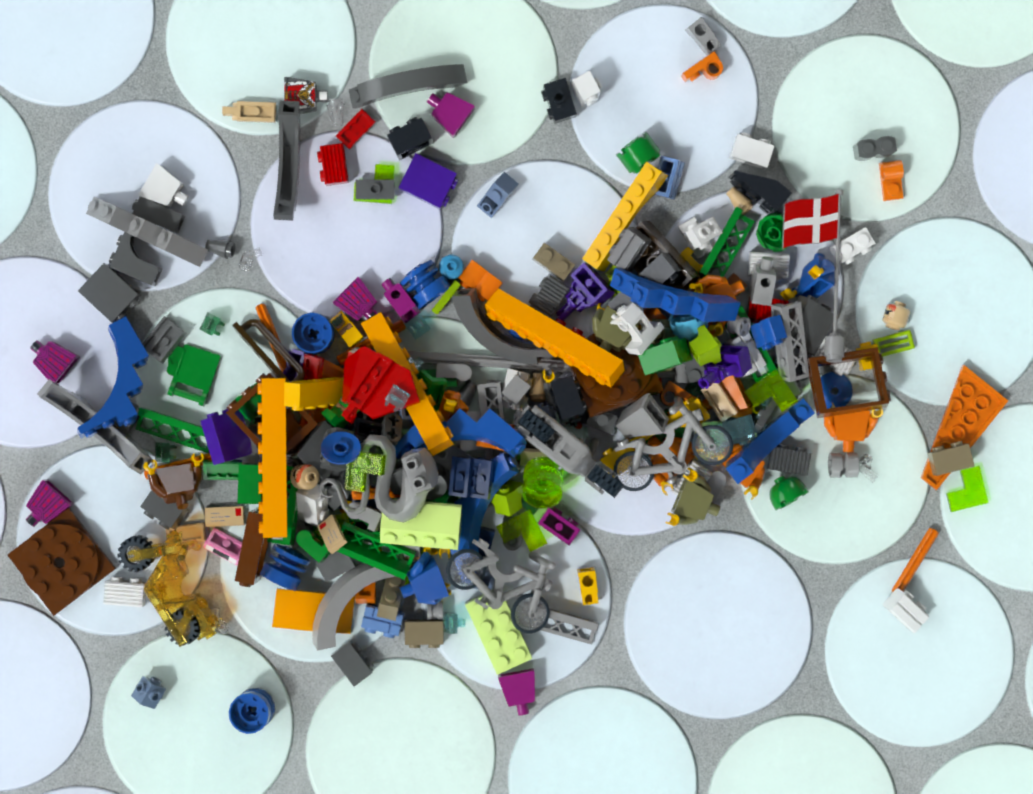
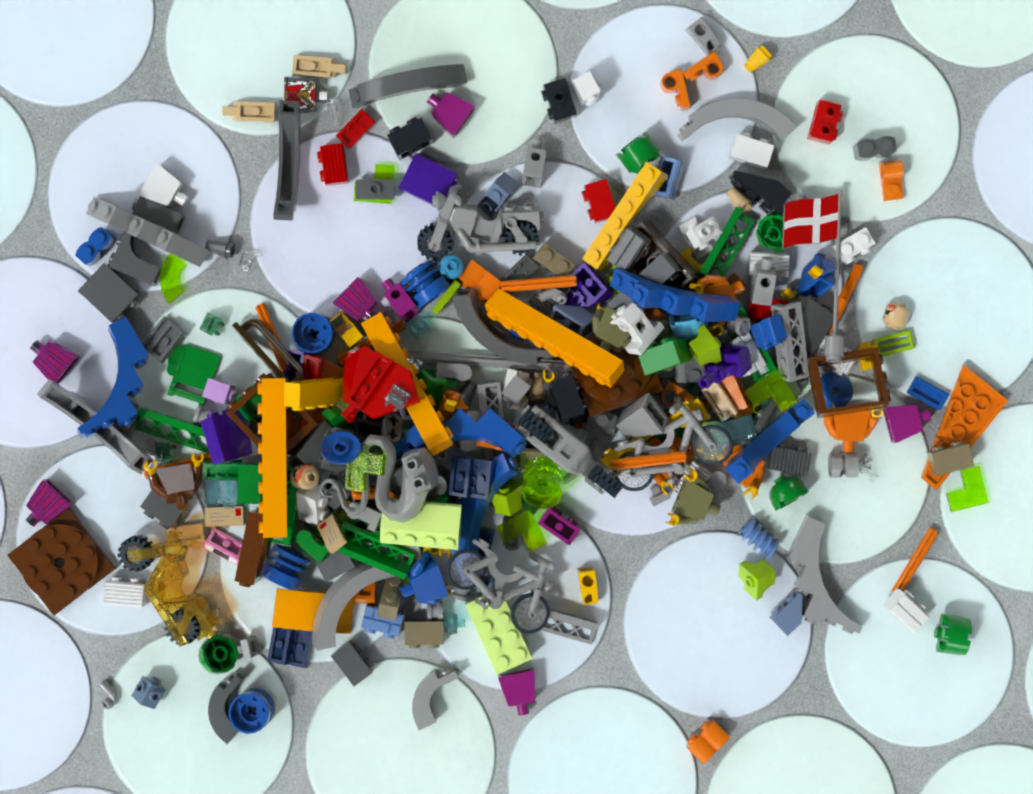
(92, 250): none -> blue brick
(110, 695): none -> light grey arm
(170, 278): none -> clear neon green tile
(201, 414): none -> light grey wheel
(218, 654): none -> green cylinder
(218, 709): none -> dark grey arch
(219, 391): none -> lavender brick
(221, 492): none -> clear light blue brick
(248, 647): none -> light grey tile
(290, 647): none -> dark blue slope
(317, 67): none -> tan hinge
(421, 703): none -> light grey arch
(460, 594): none -> light grey wheel
(475, 231): none -> light grey piece
(521, 270): none -> dark grey plate
(534, 169): none -> light grey torso
(539, 283): none -> orange axle
(554, 294): none -> light grey arm
(573, 318): none -> sand blue slope
(599, 200): none -> red brick
(648, 460): none -> orange axle
(659, 496): none -> light grey tile
(682, 97): none -> orange plate
(707, 741): none -> orange brick
(747, 109): none -> light grey arch
(756, 577): none -> lime brick
(757, 59): none -> yellow cone
(759, 538): none -> medium blue piece
(789, 614): none -> sand blue slope
(809, 580): none -> light grey arch
(825, 121): none -> red brick
(847, 291): none -> orange axle
(904, 421): none -> magenta torso
(927, 393): none -> blue tile
(953, 634): none -> green brick

